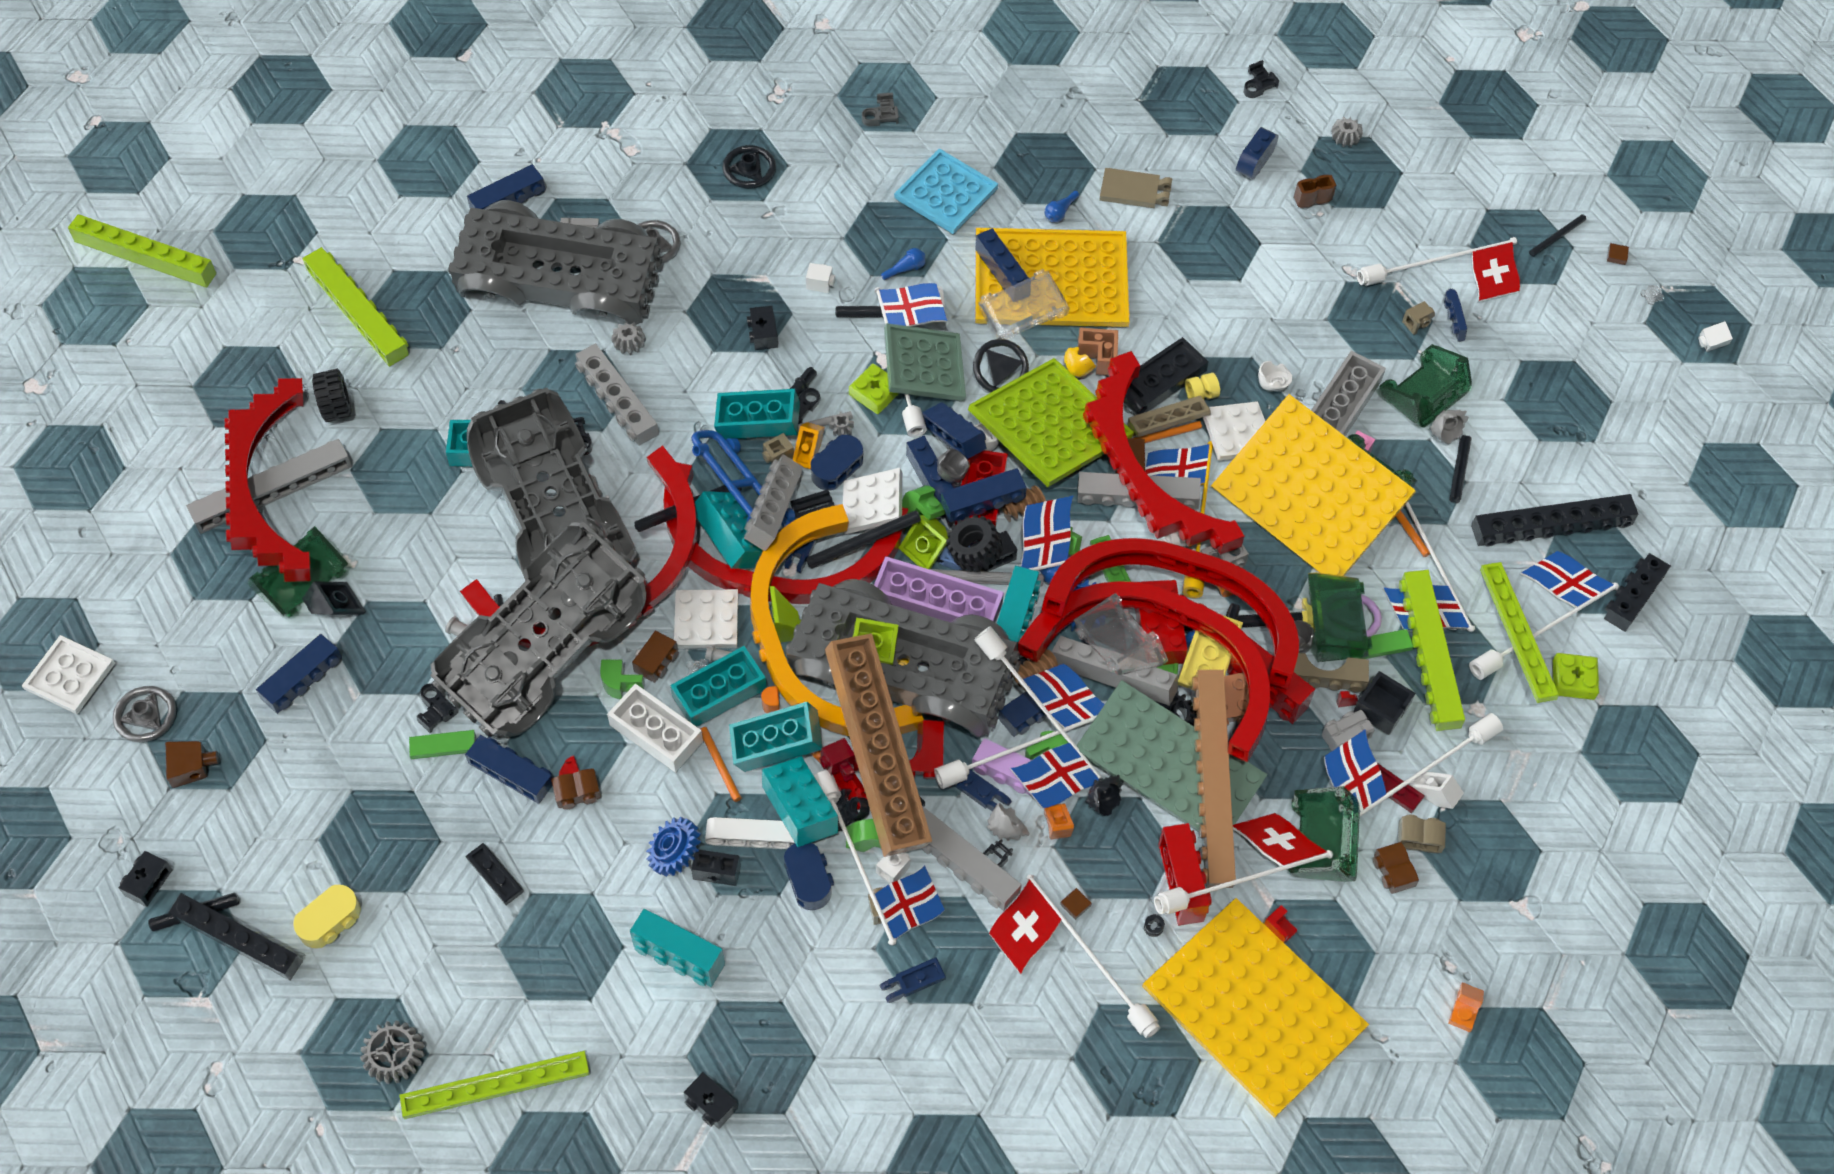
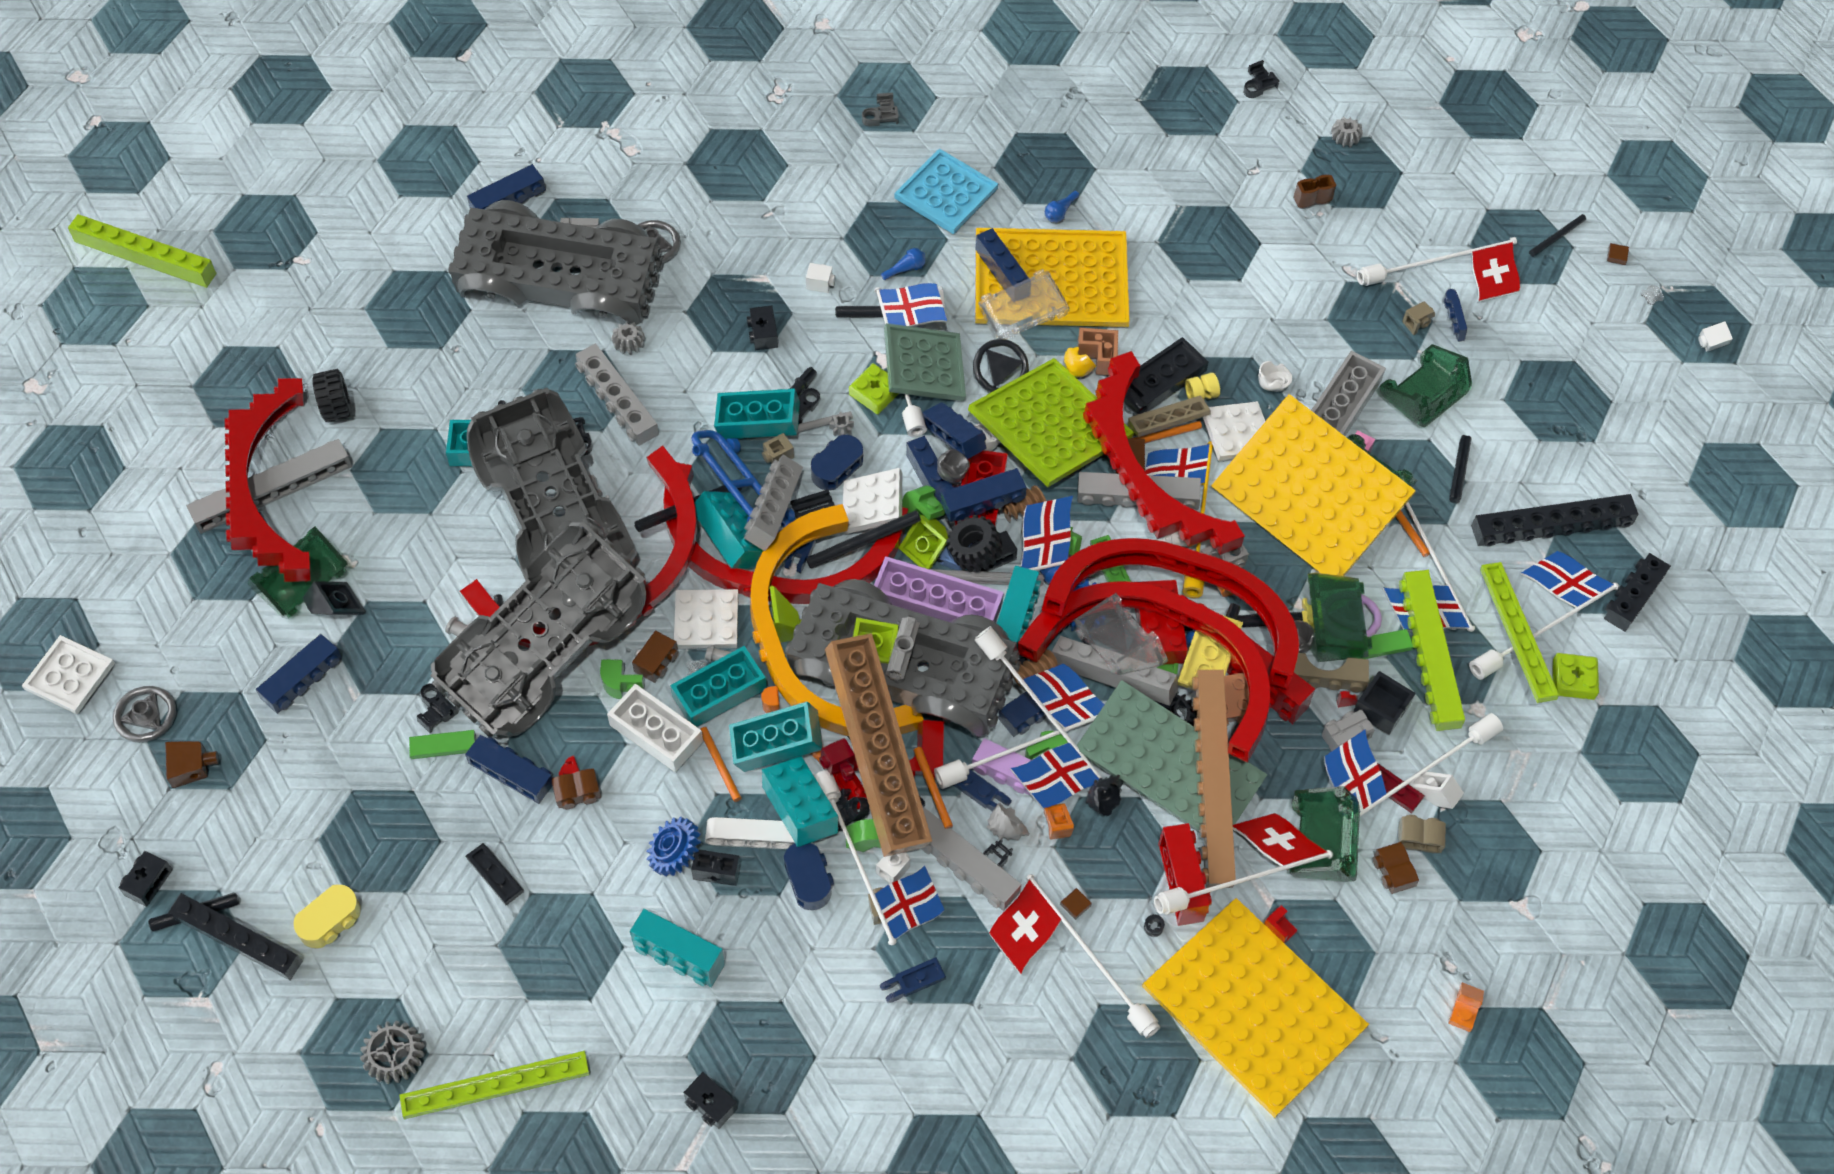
(356, 307): lime brick -> none
(748, 166): black piece -> none
(808, 443): light orange slope -> none
(899, 657): none -> light grey piece
(933, 787): none -> orange bar
(1135, 188): dark tan tile -> none
(1257, 153): dark blue brick -> none
(1449, 425): light grey hair -> none

